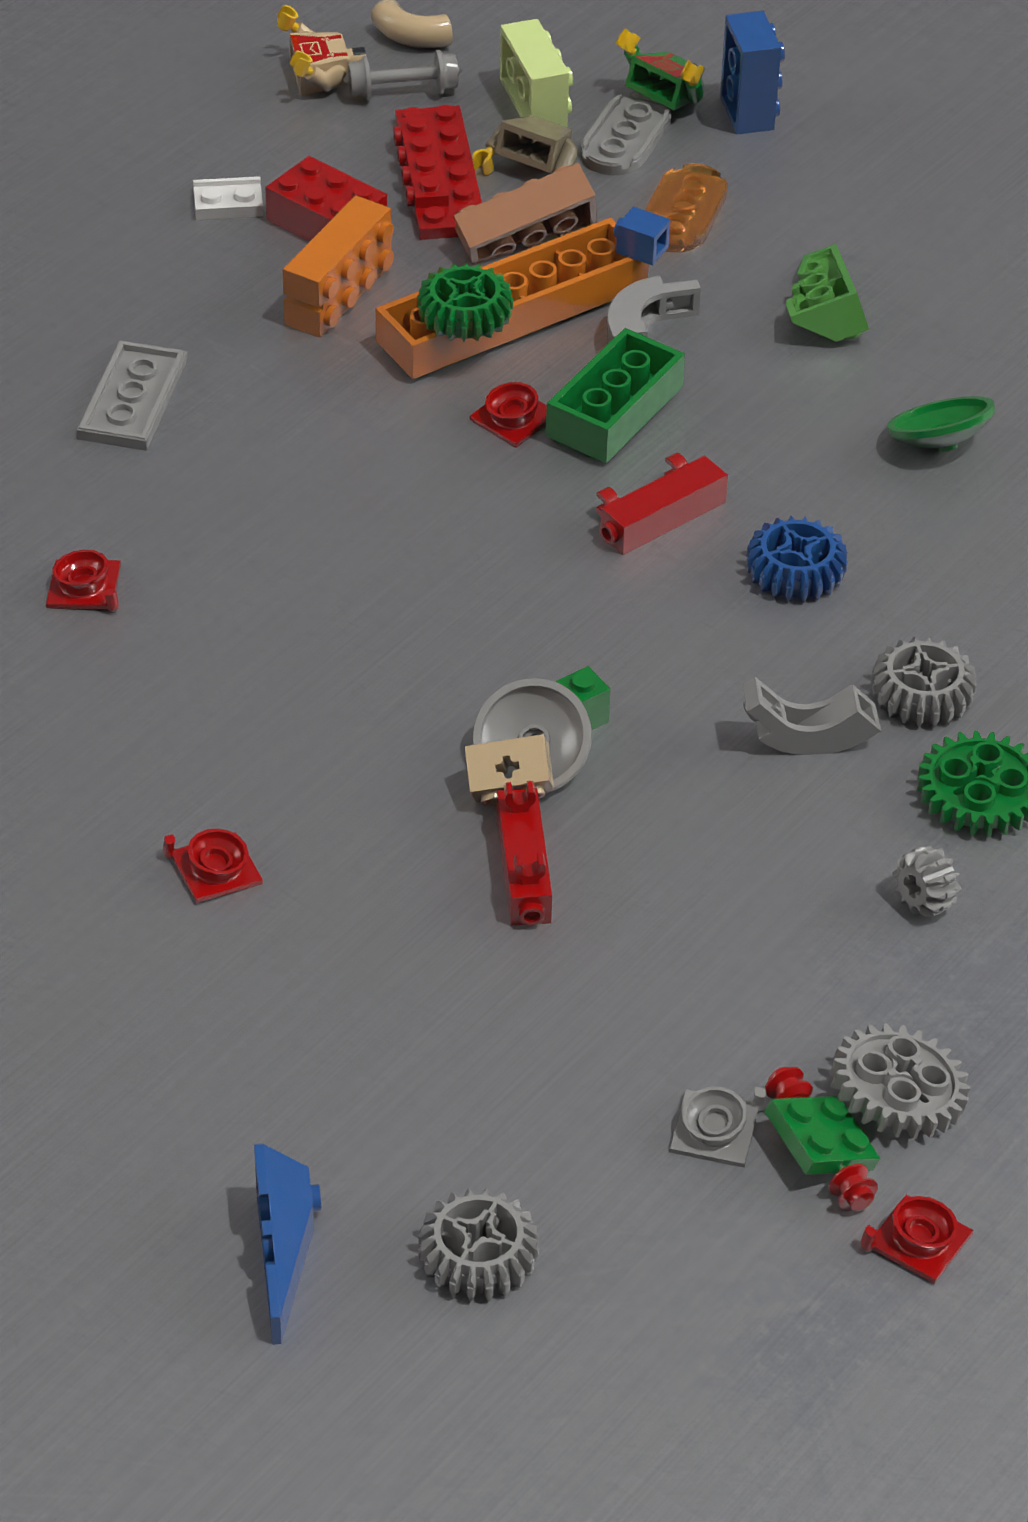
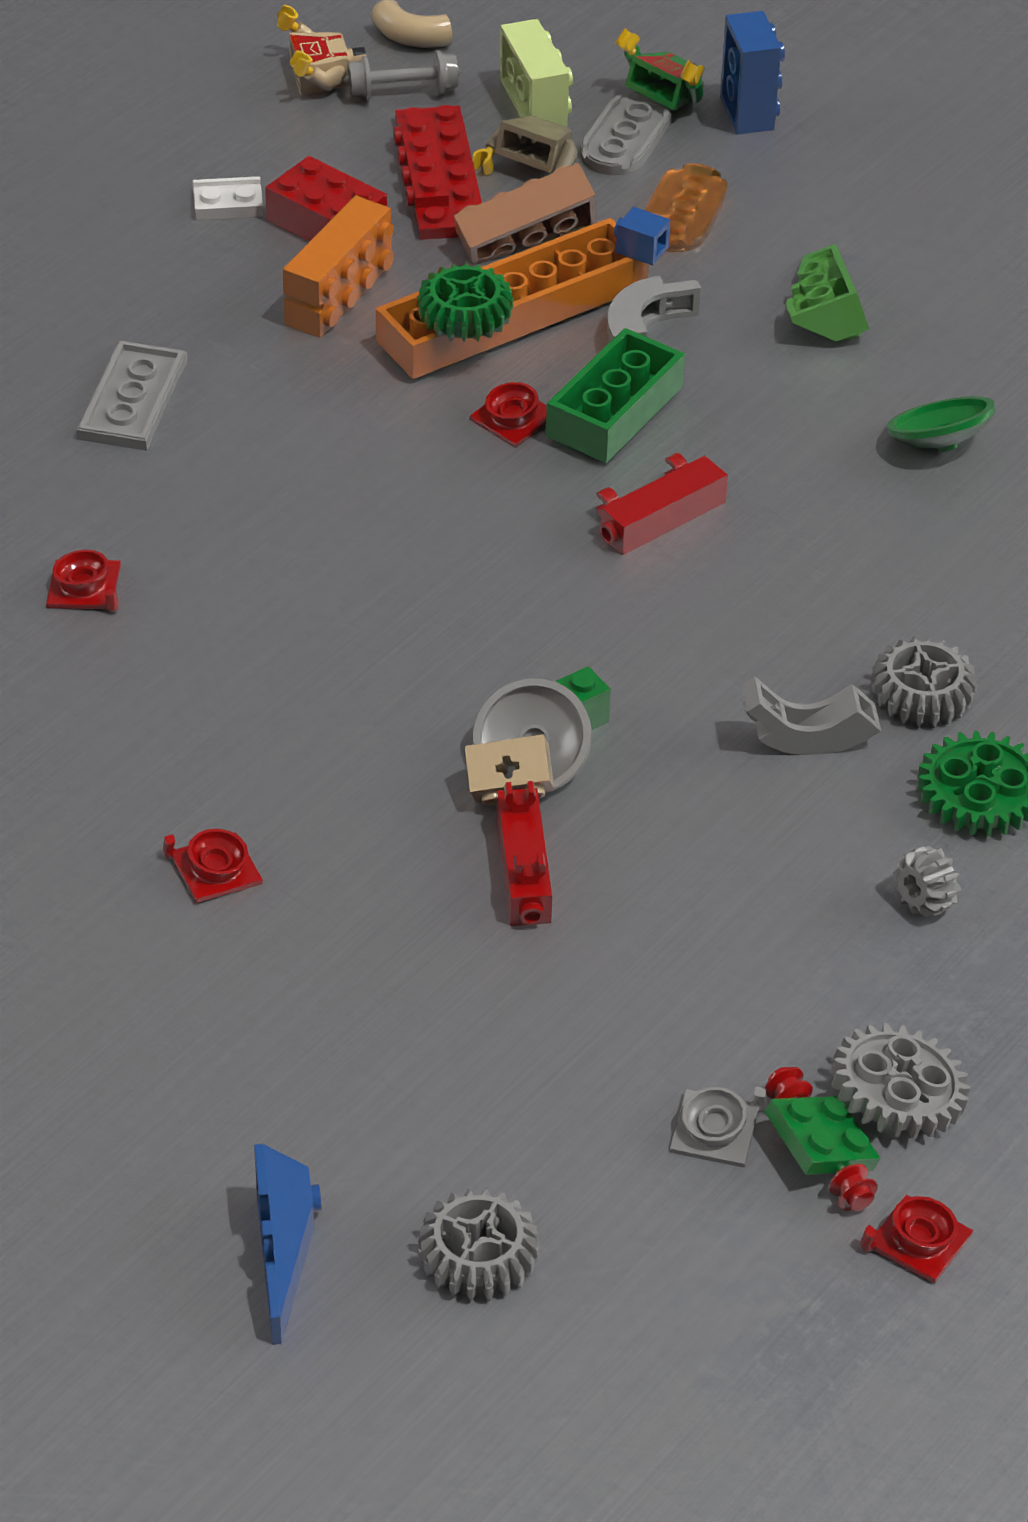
(797, 559): blue gear -> none

